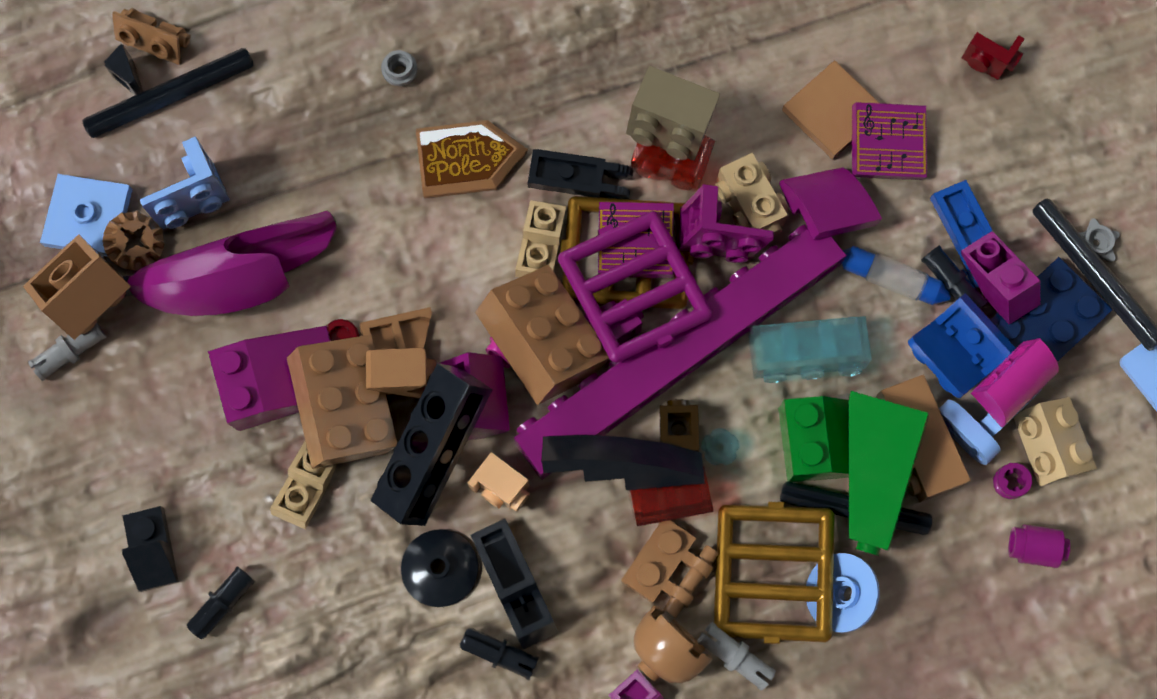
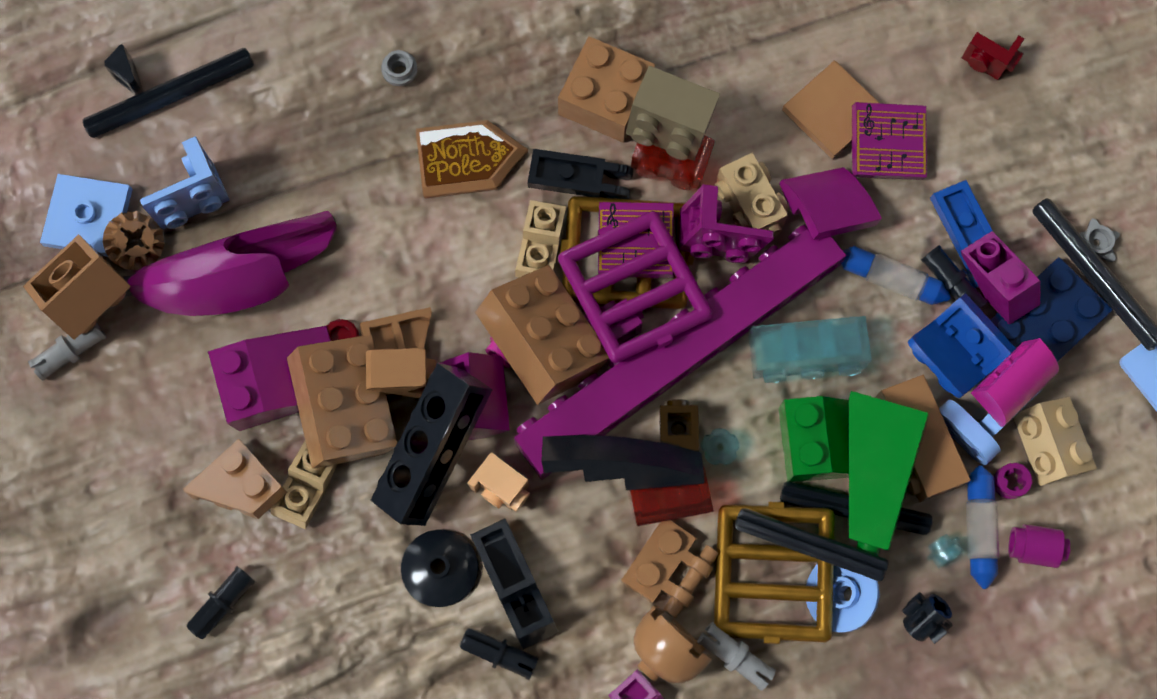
(140, 32): medium nougat hinge -> none
(149, 549): black slope -> none
(237, 483): none -> medium nougat wing
(602, 88): none -> medium nougat brick
(812, 544): none -> black axle
(927, 617): none -> black gear
(944, 550): none -> clear light blue plate
(982, 527): none -> piece

